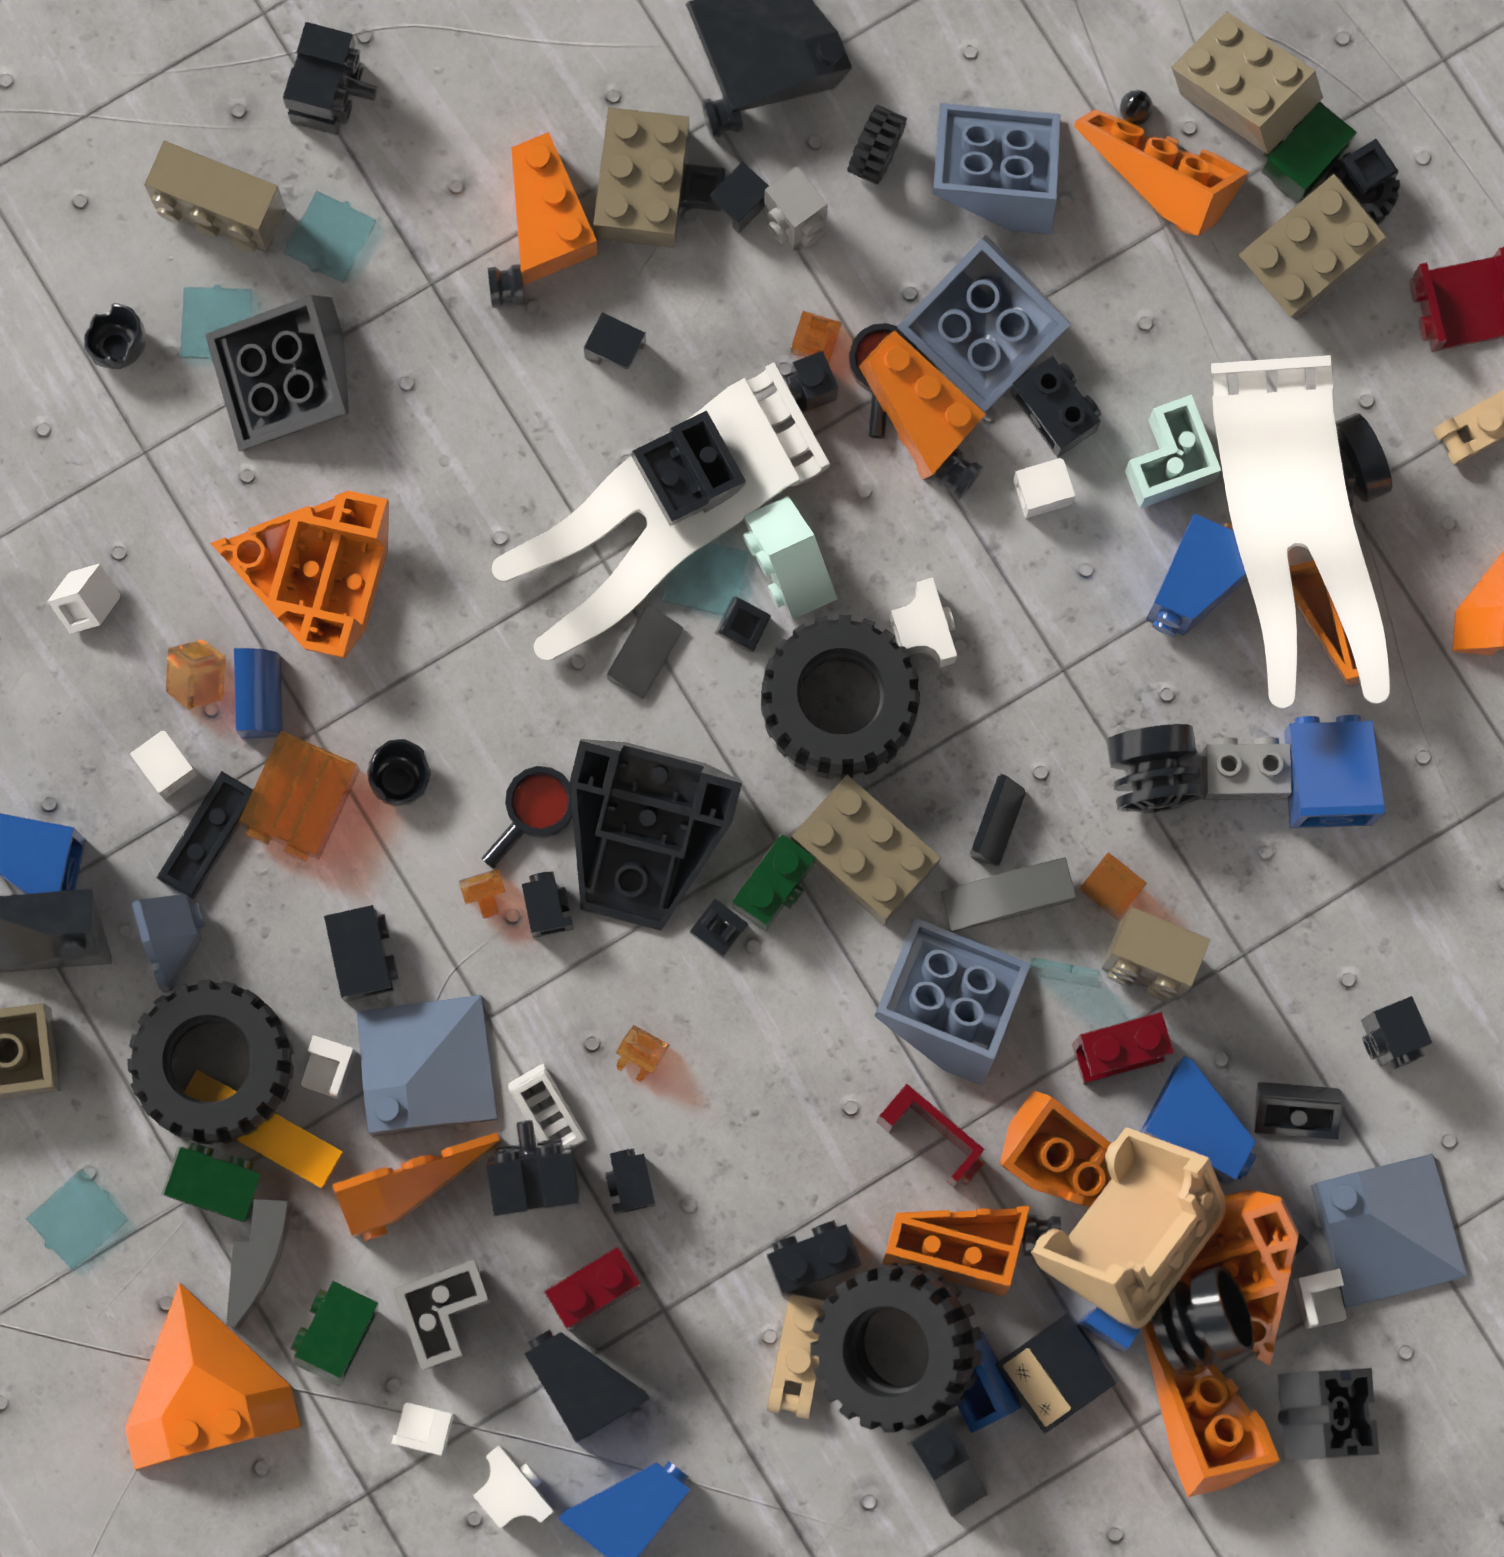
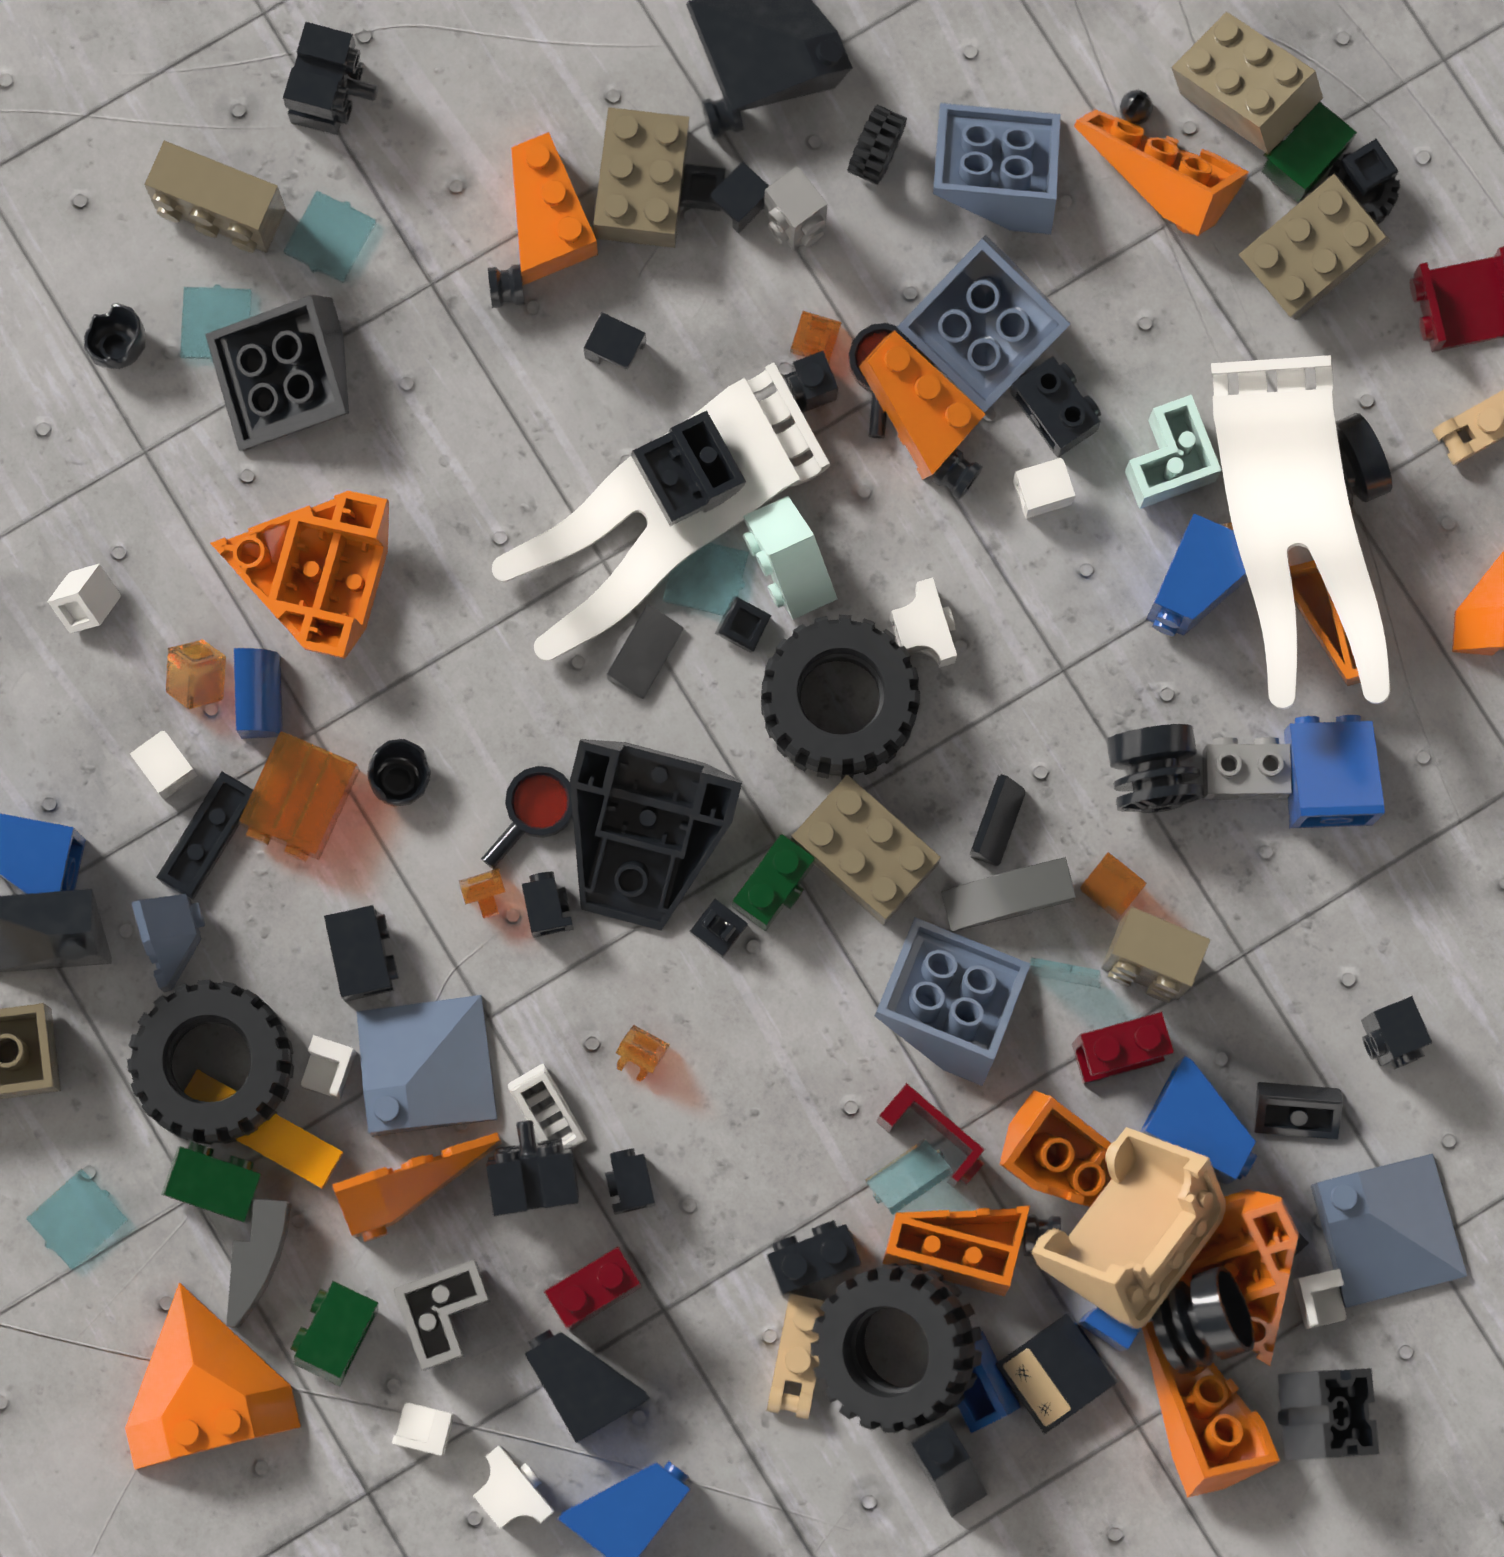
(909, 1176): none -> clear light blue piece

